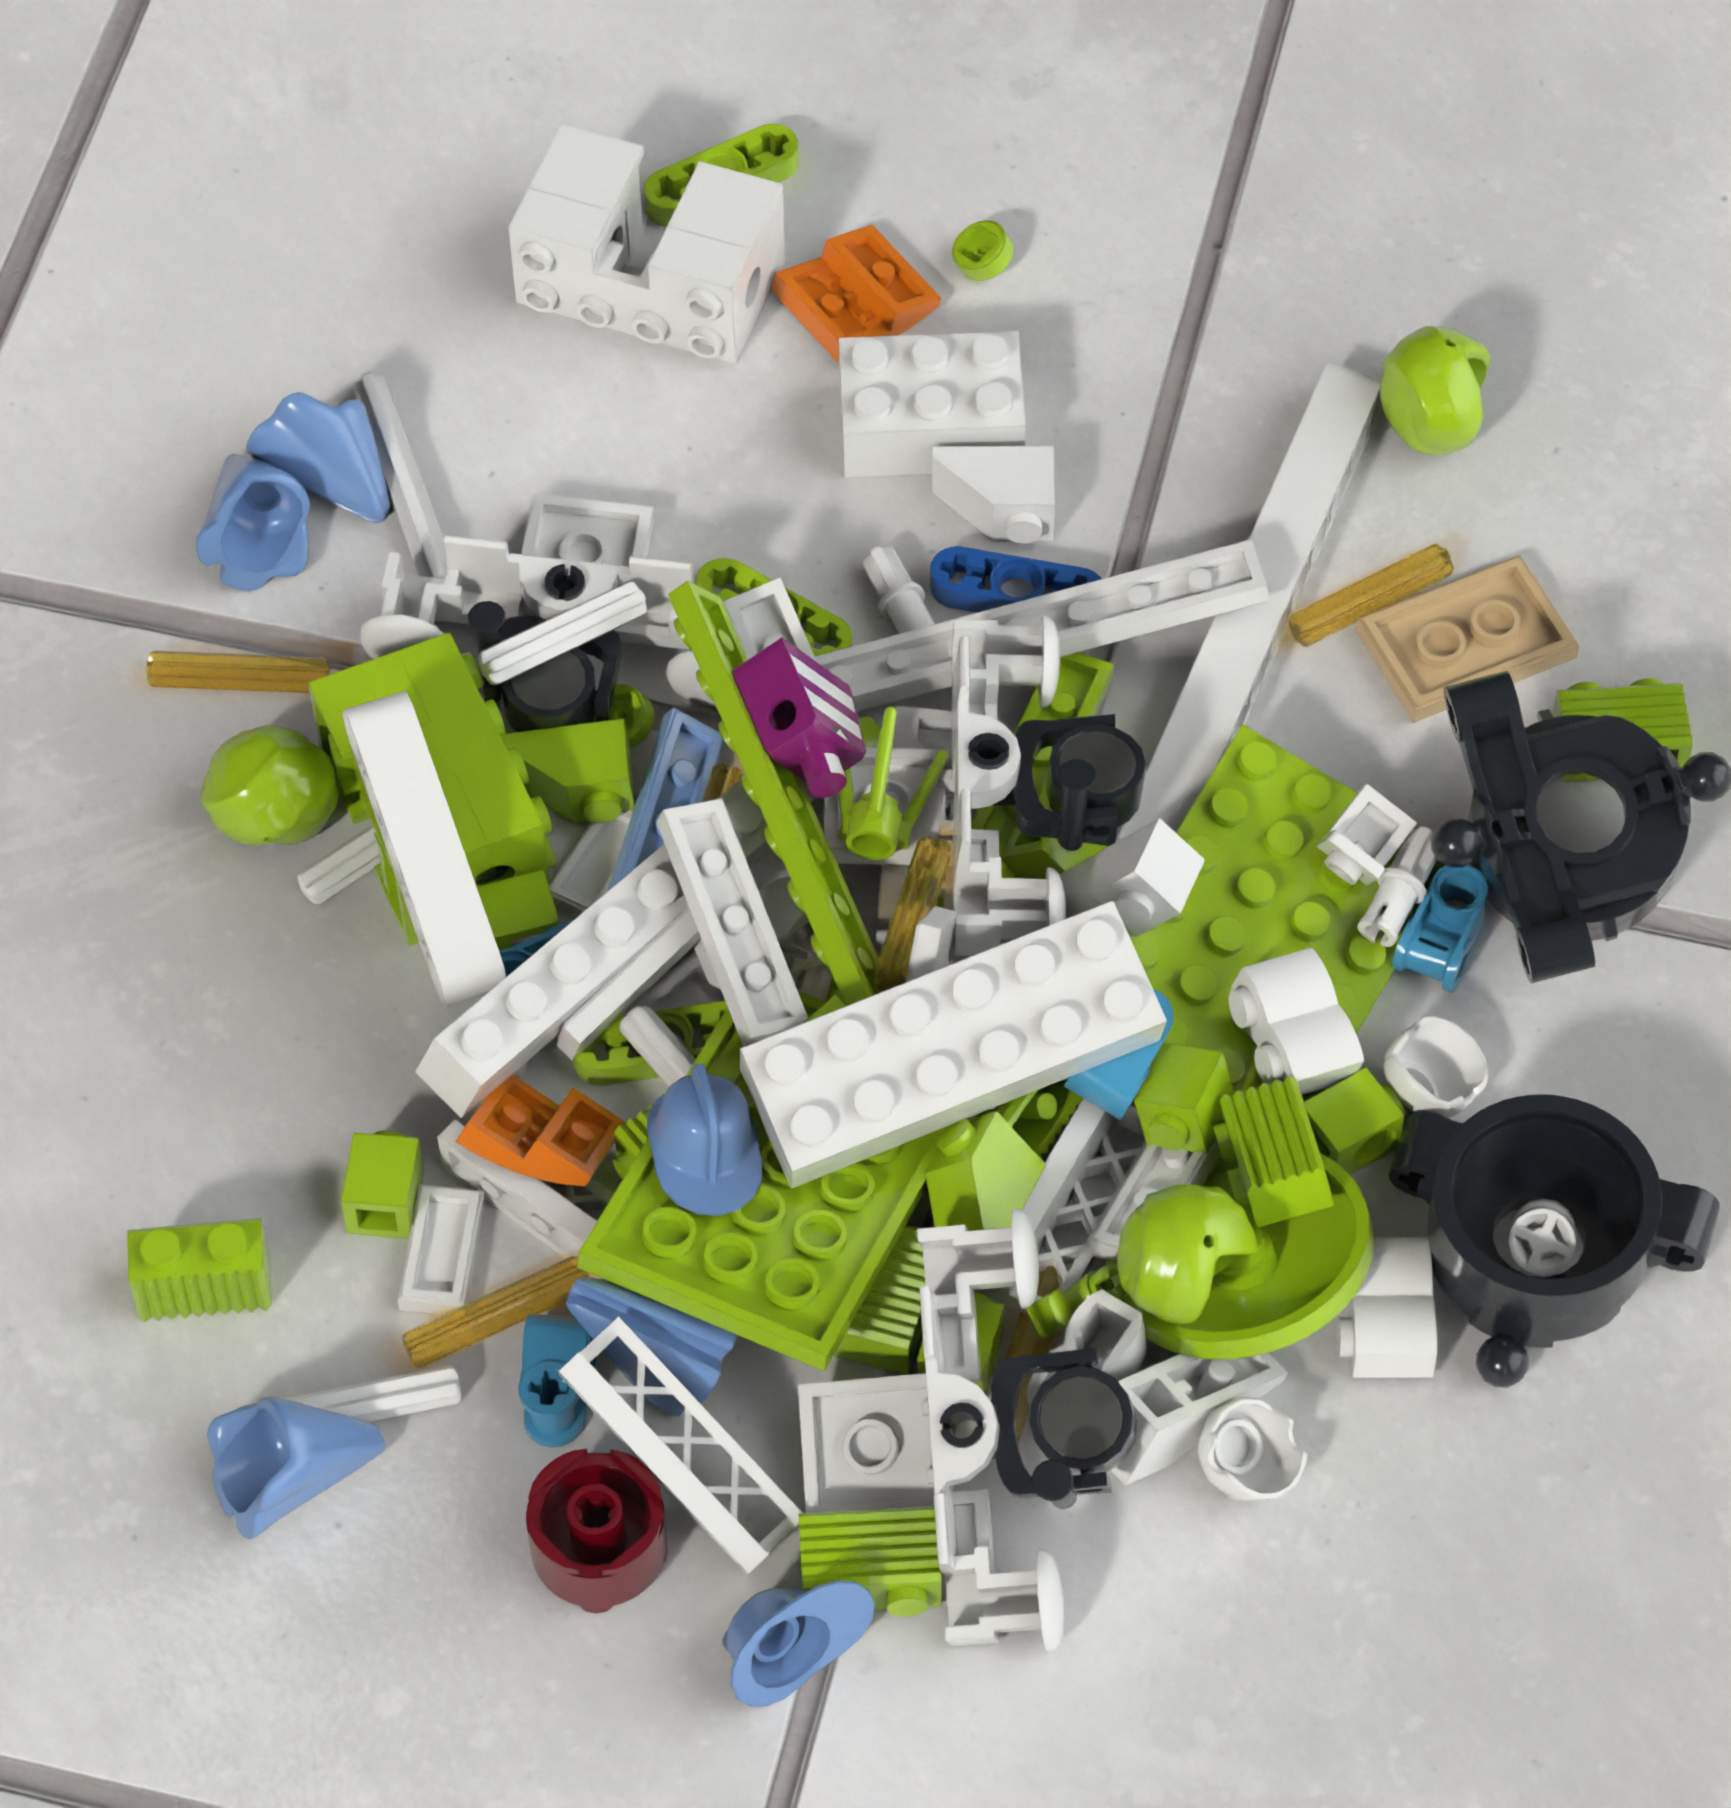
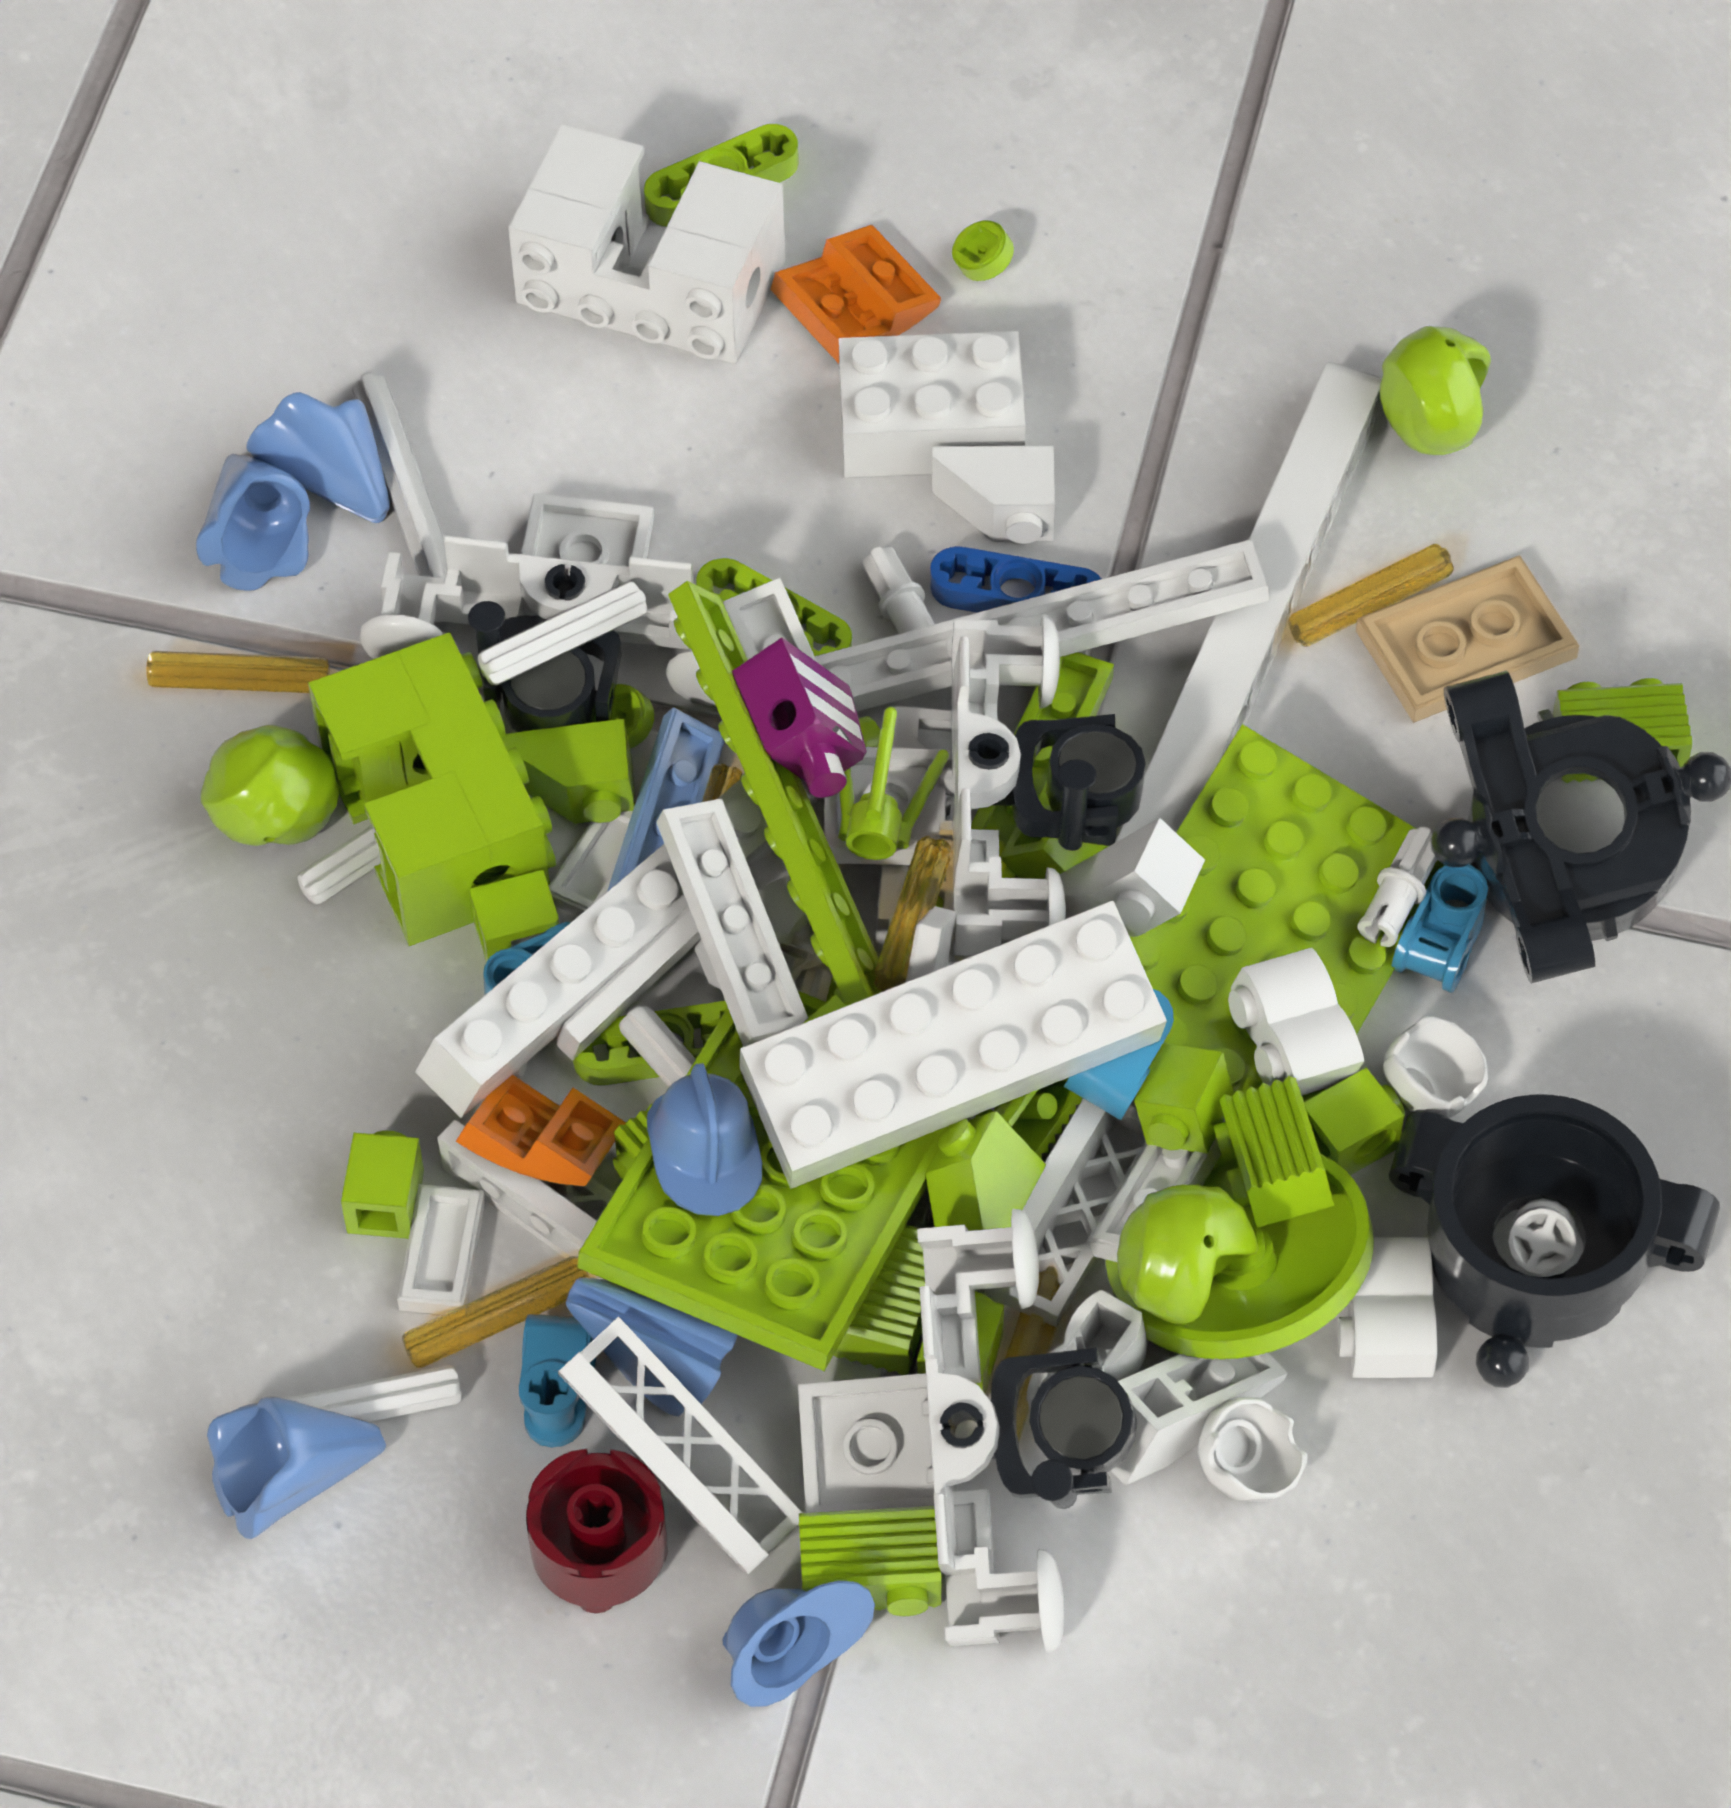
(199, 1268): lime brick -> none
(424, 848): white beam -> none
(1056, 1309): lime arm -> none
(1365, 837): white bracket -> none

